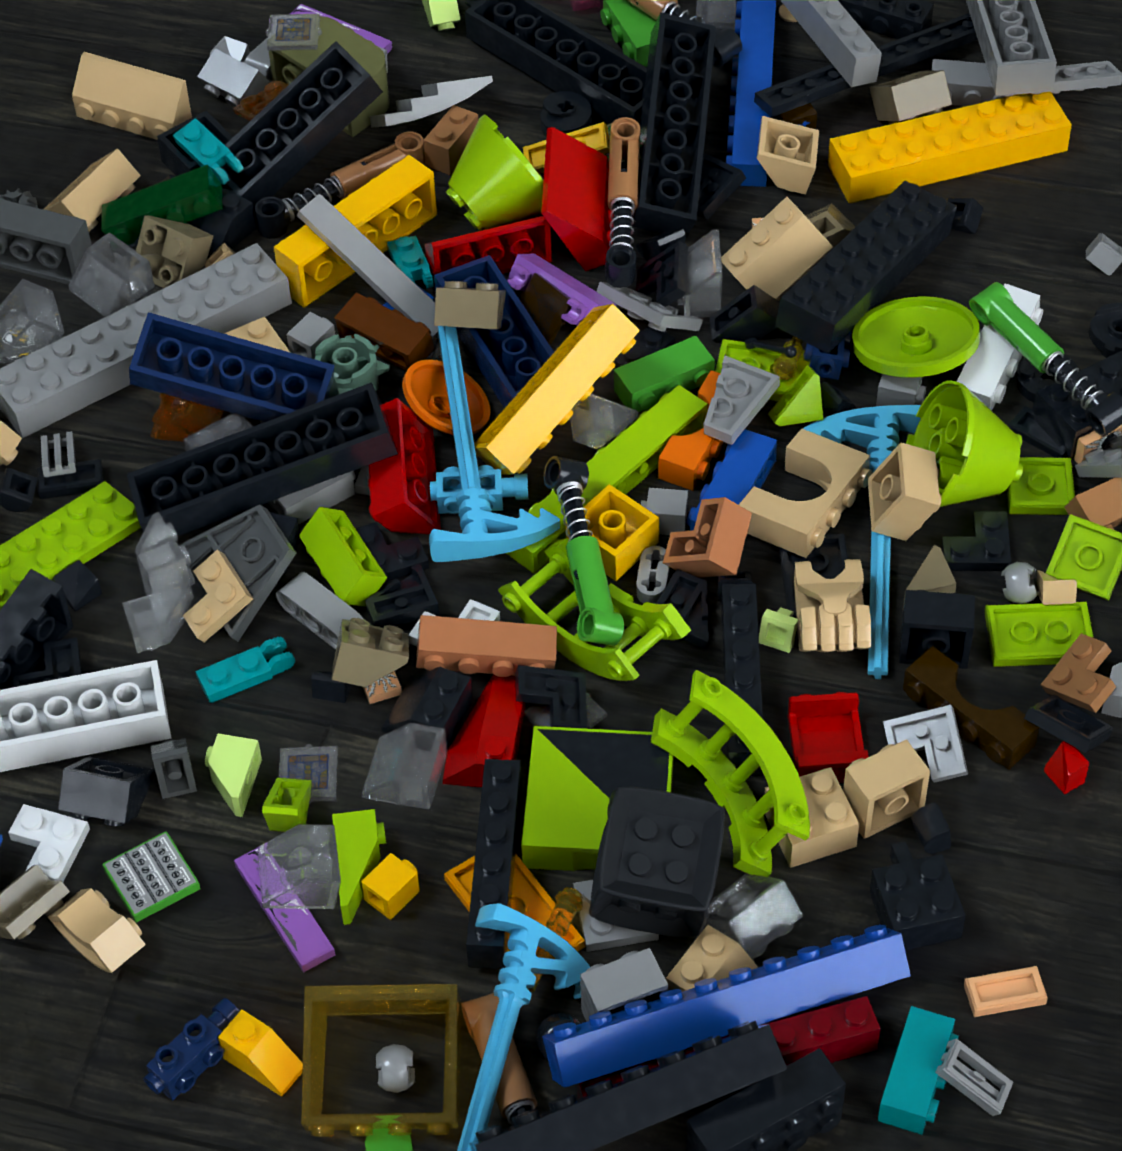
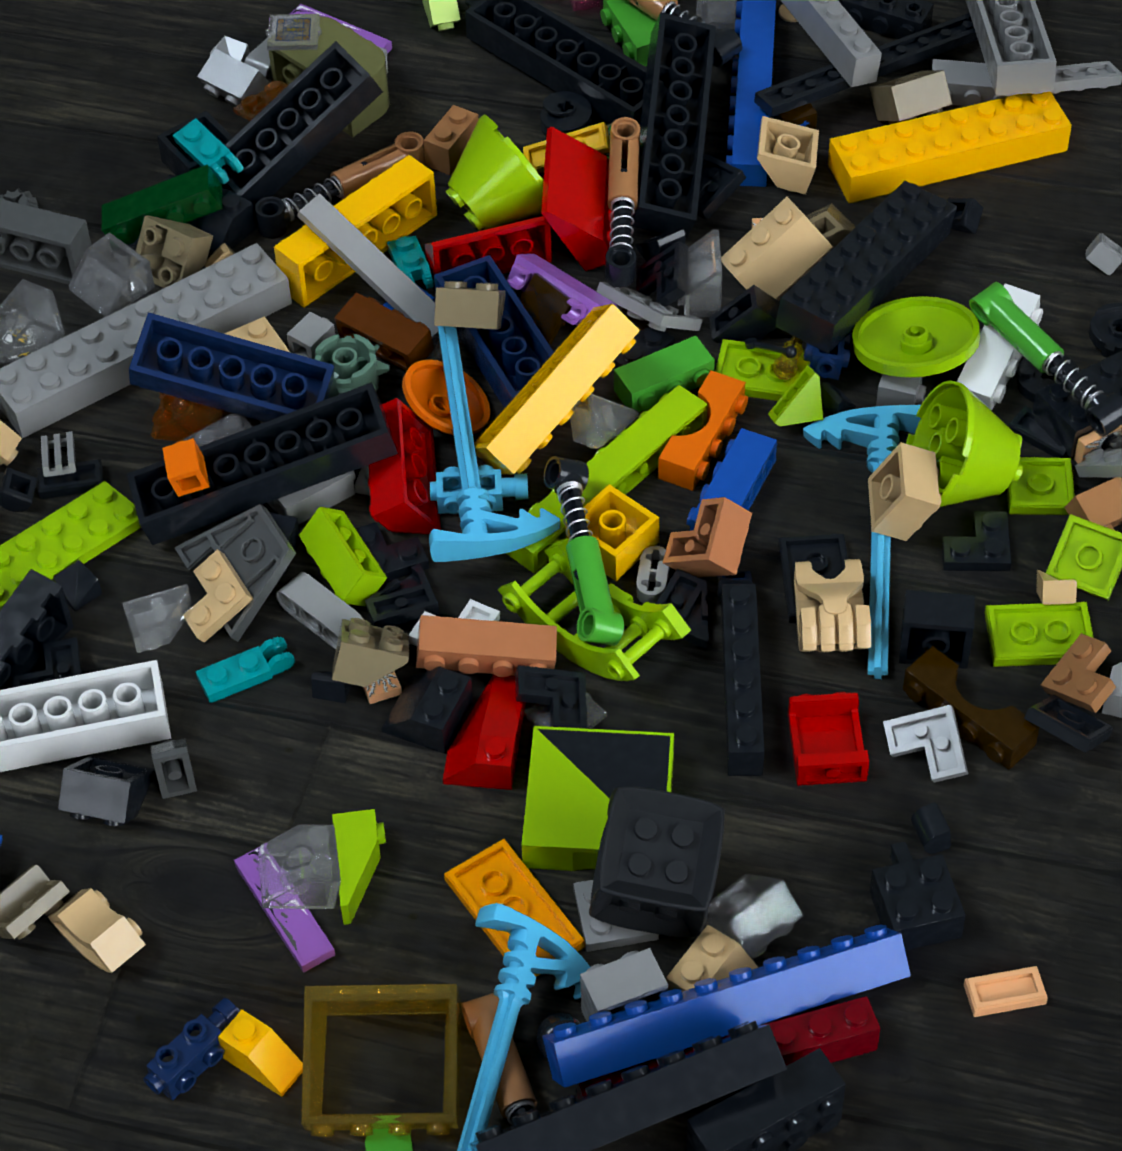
(54, 835): white plate -> none
(96, 186): tan slope -> none
(129, 96): tan slope -> none
(151, 876): tile -> none
(161, 559): clear slope -> none
(185, 467): none -> orange brick
(234, 768): yellowish green slope -> none
(287, 804): lime slope -> none
(312, 764): piece -> none
(391, 885): yellow brick -> none
(395, 1068): light grey piece -> none
(407, 766): clear slope -> none
(434, 100): light grey slope -> none
(494, 858): black brick -> none
(568, 903): clear yellow pin -> none
(670, 507): light grey brick -> none
(727, 784): lime fence -> none
(737, 399): light grey wing -> none
(778, 629): yellowish green tile -> none
(803, 524): tan arch -> none
(831, 821): tan brick -> none
(886, 787): tan brick -> none
(913, 1079): teal brick -> none
(934, 574): dark tan slope -> none
(971, 1082): light grey tile -> none
(1020, 583): light grey piece -> none
(1067, 767): red slope -> none

